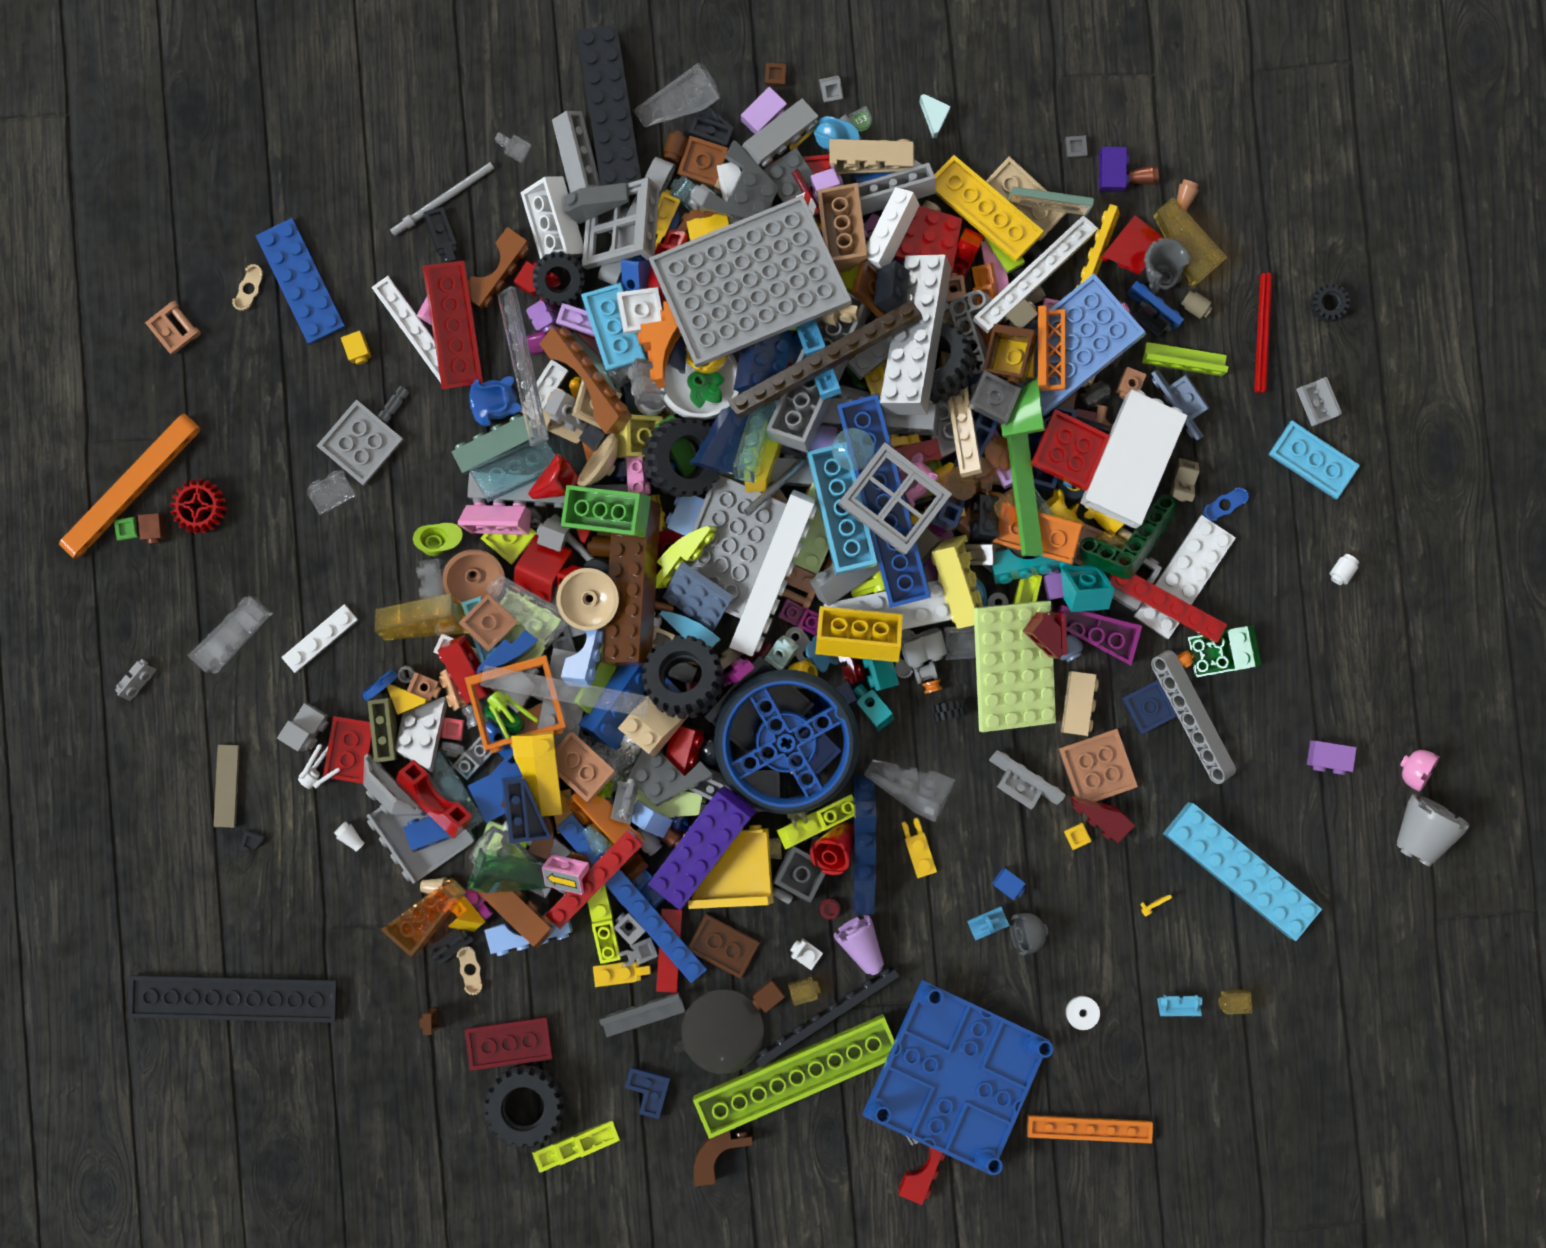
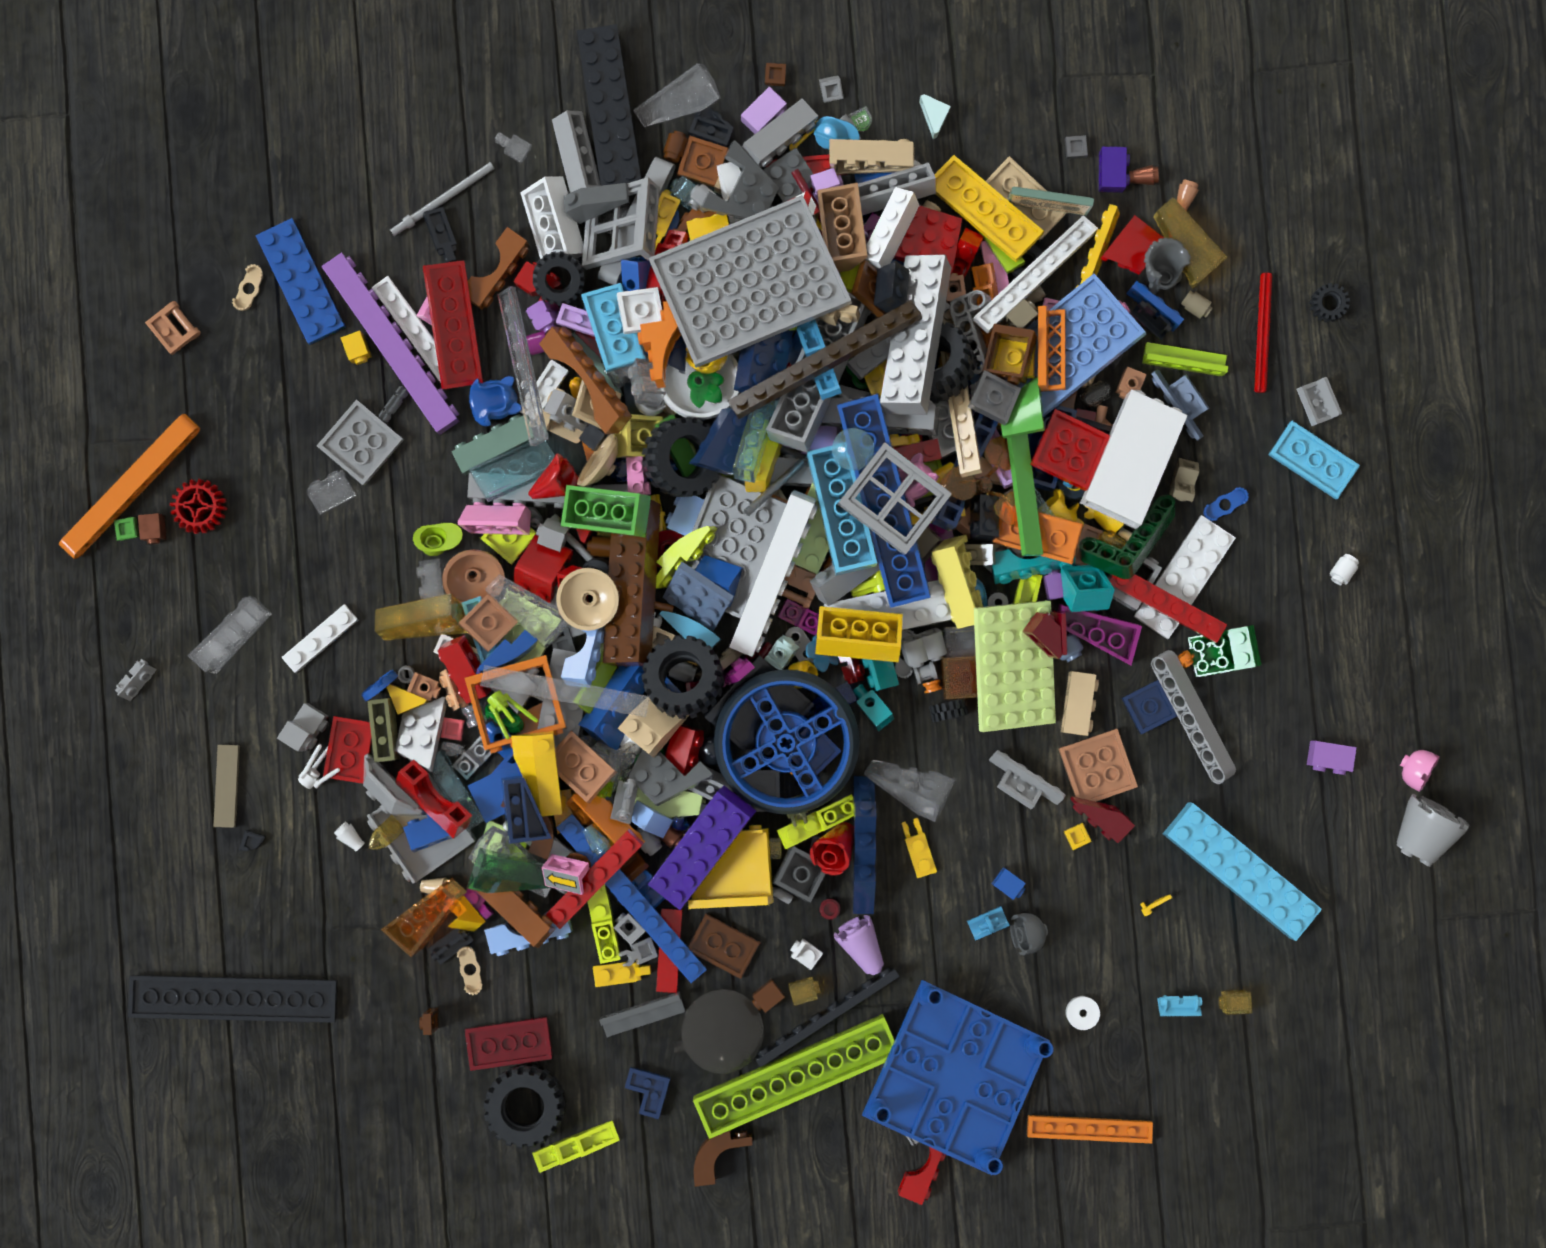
(385, 833): none -> clear yellow plate
(390, 343): none -> medium lavender brick
(721, 573): none -> blue slope
(959, 677): none -> clear orange brick

